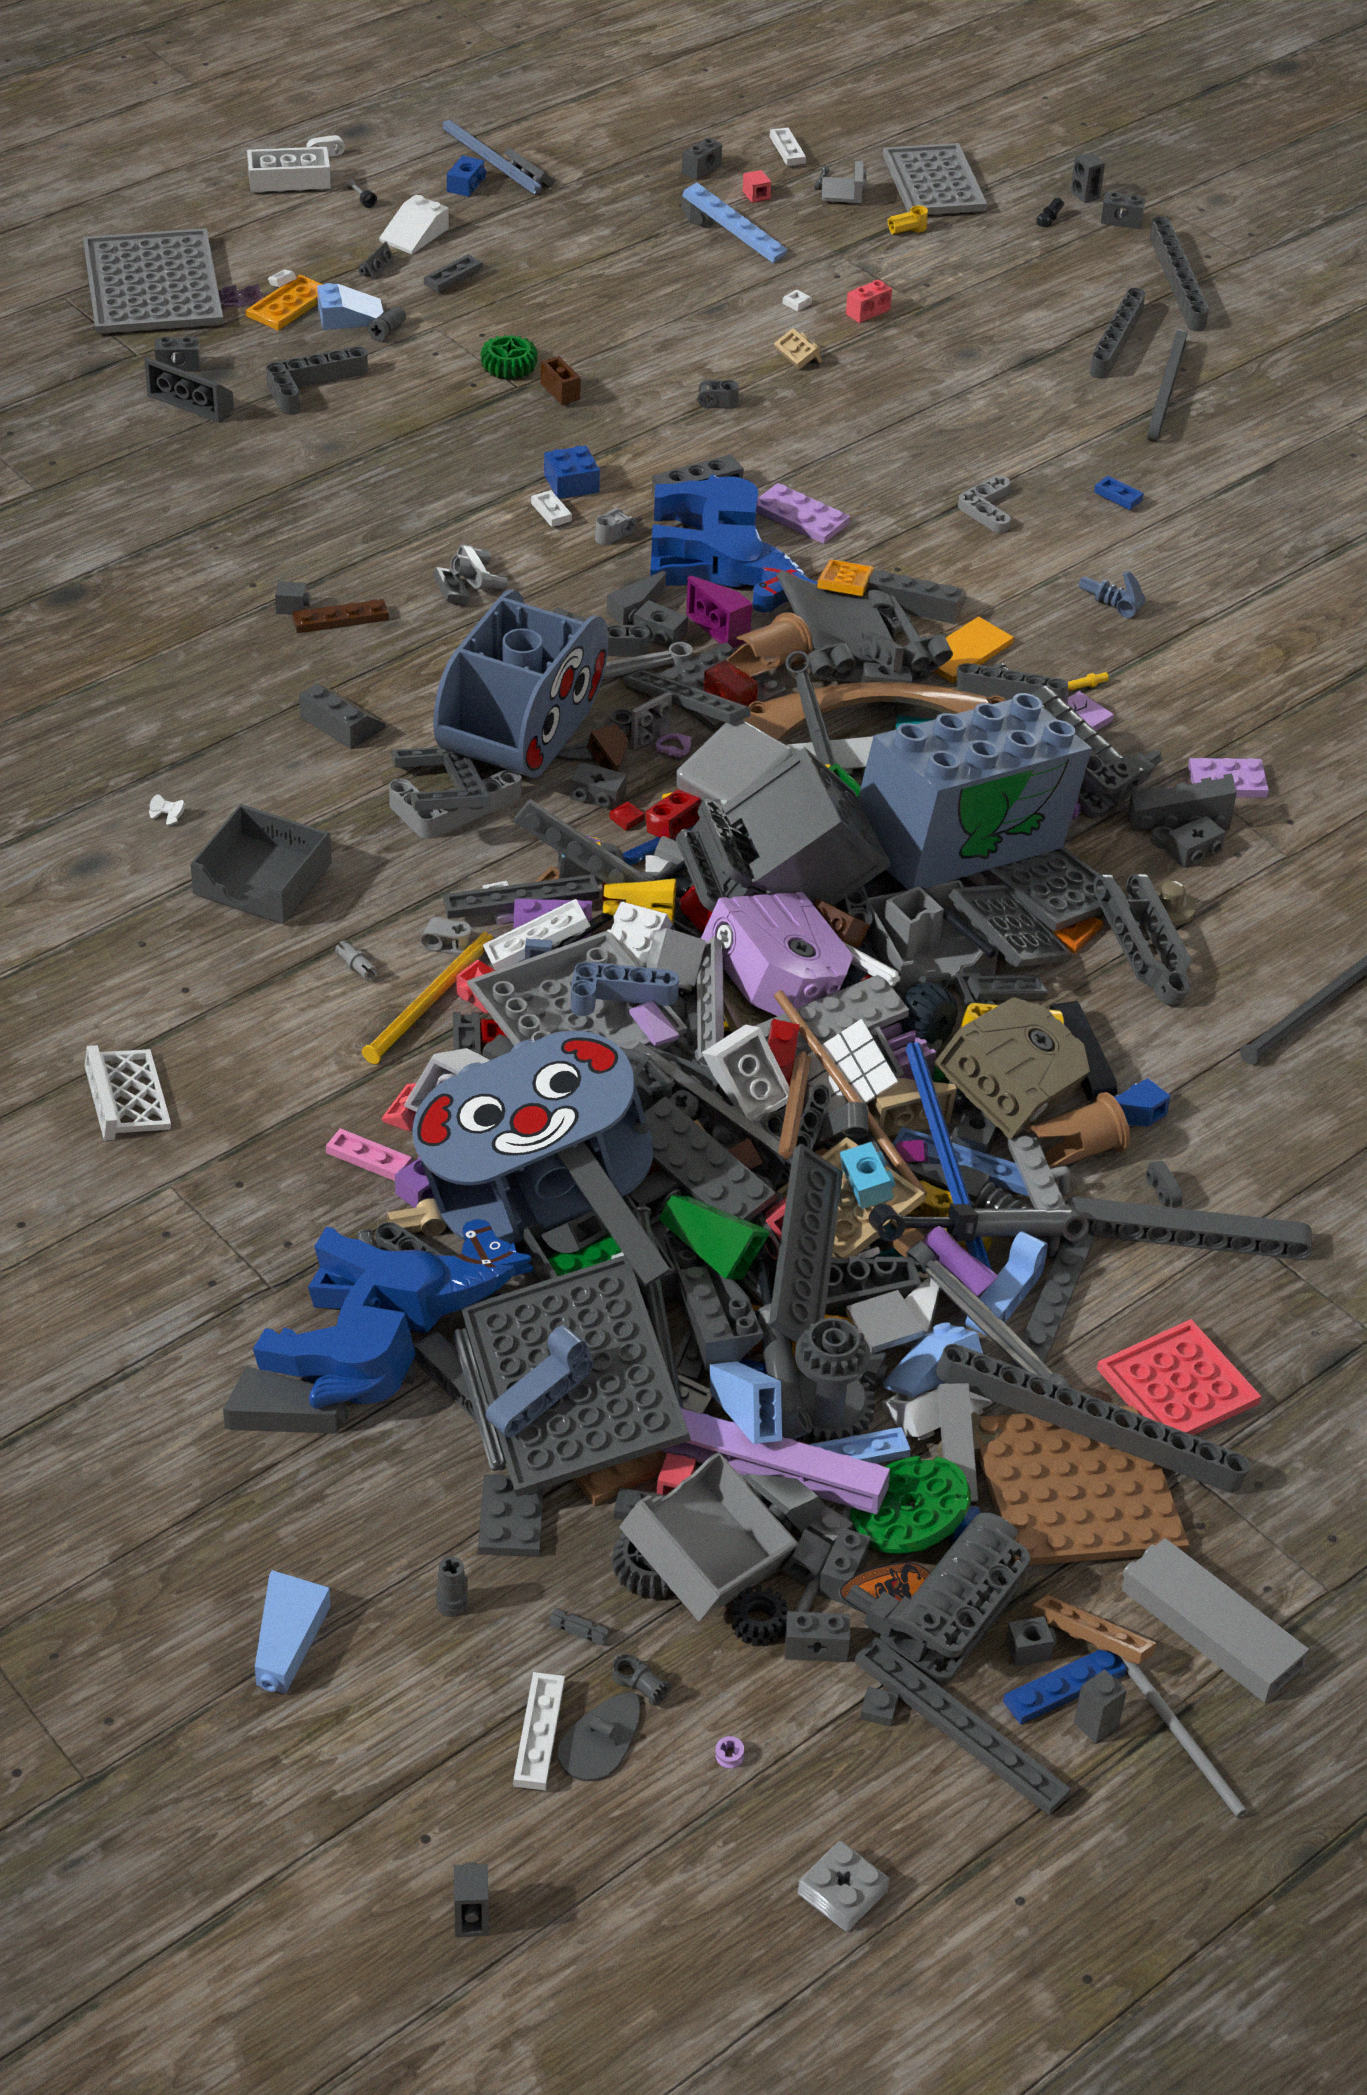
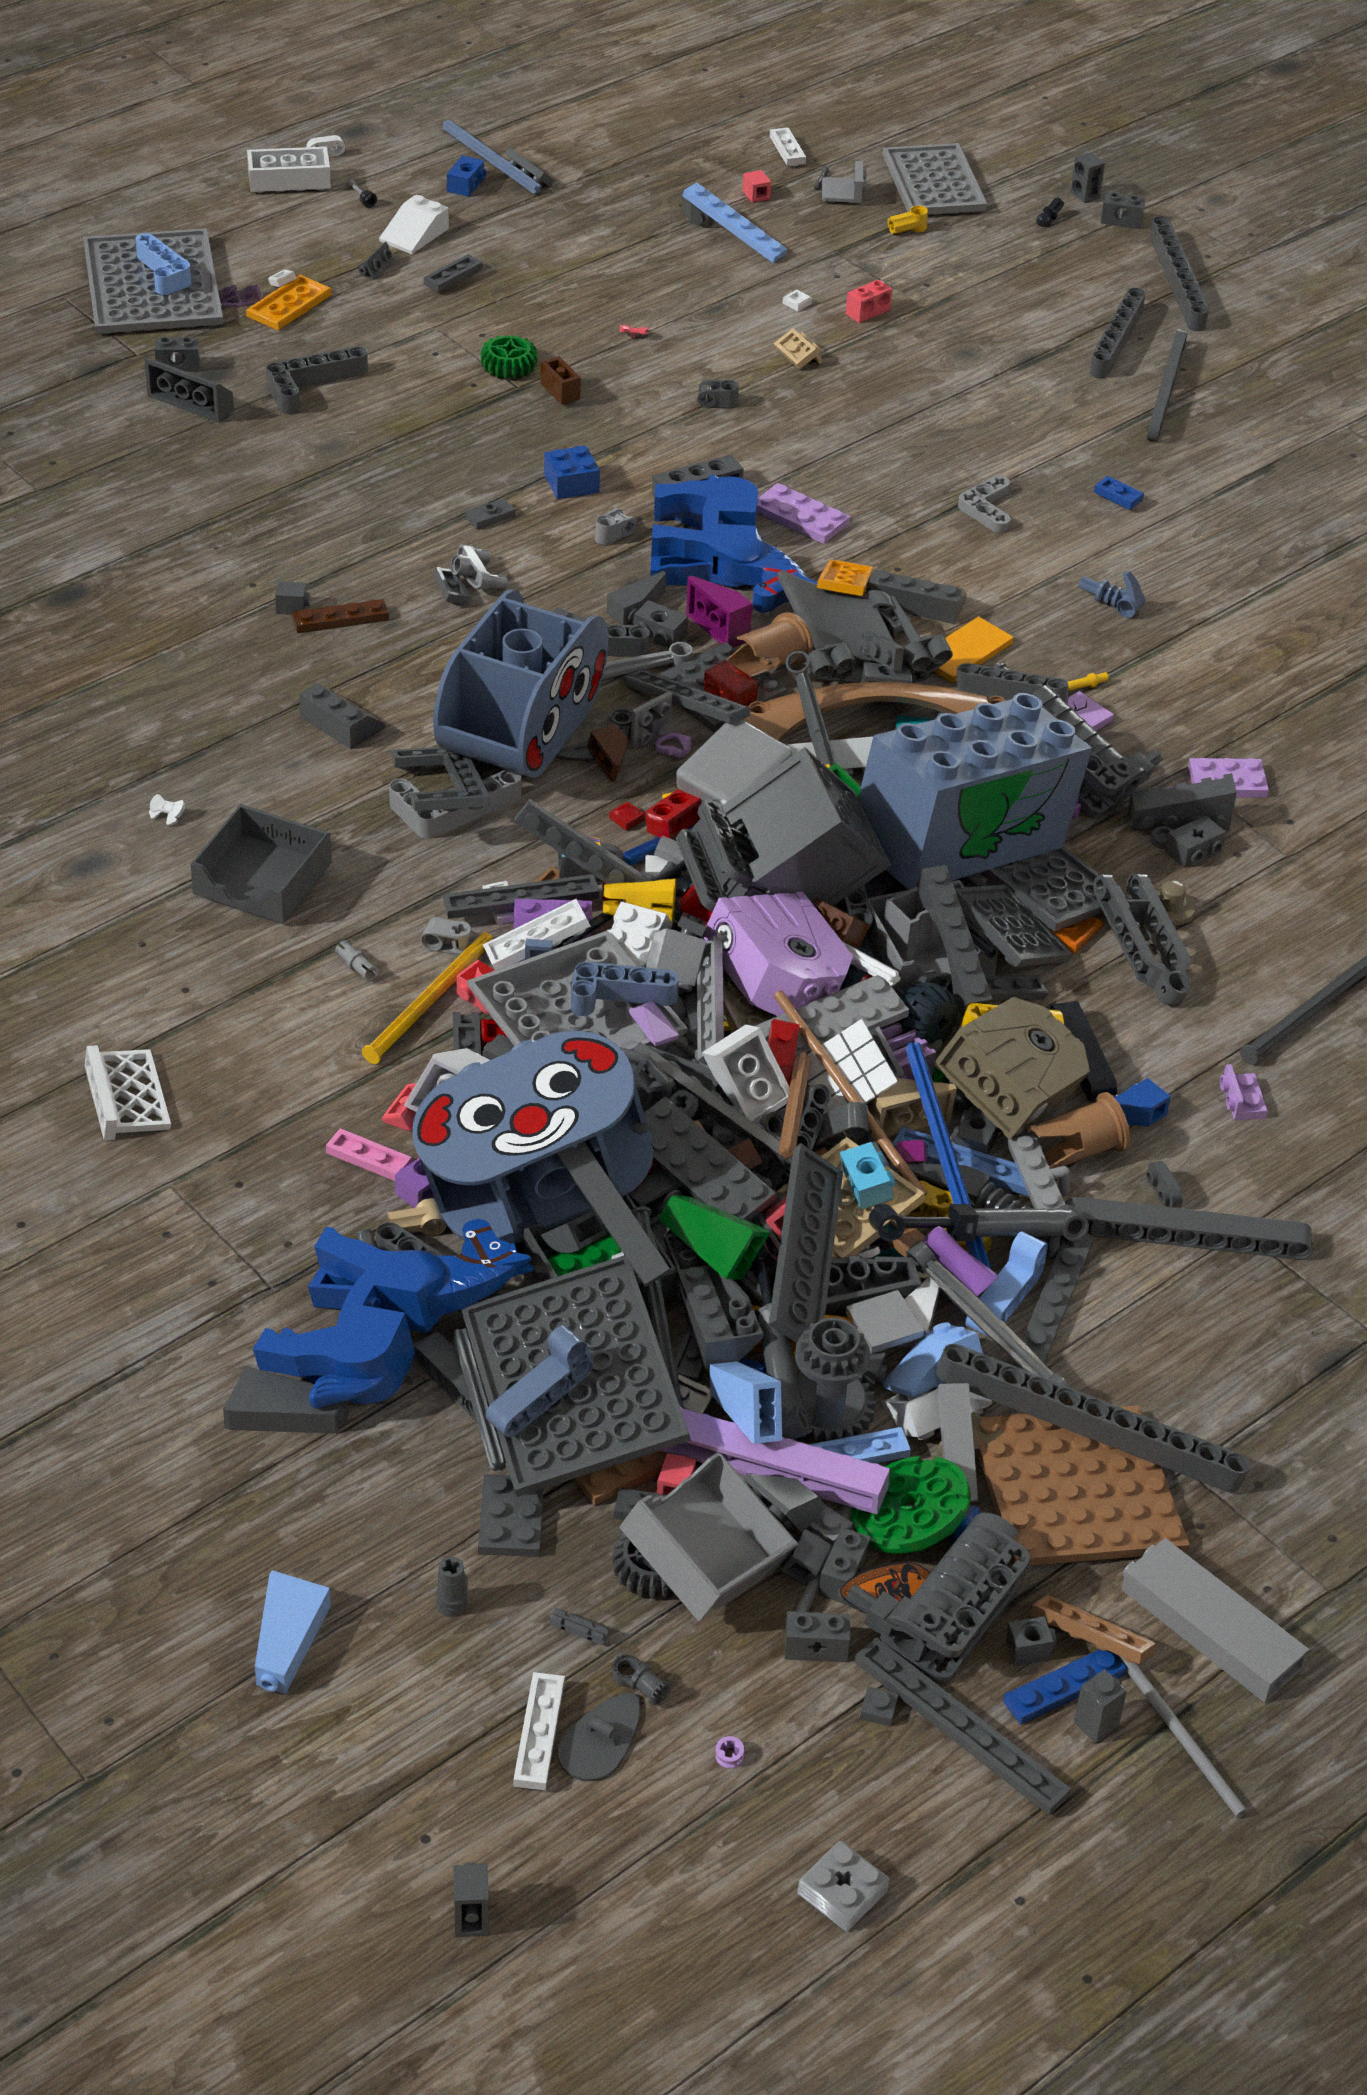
(169, 268): none -> light blue beam
(346, 307): light blue slope -> none
(386, 323): dark grey axle -> none
(490, 513): none -> dark grey plate
(551, 508): white plate -> none
(598, 786): dark grey brick -> none
(626, 328): none -> coral piece
(692, 925): none -> dark grey plate
(701, 158): dark grey brick -> none
(756, 1630): black tyre -> none
(944, 907): none -> dark grey arch
(1179, 1380): coral plate -> none
(1243, 1095): none -> lavender bracket

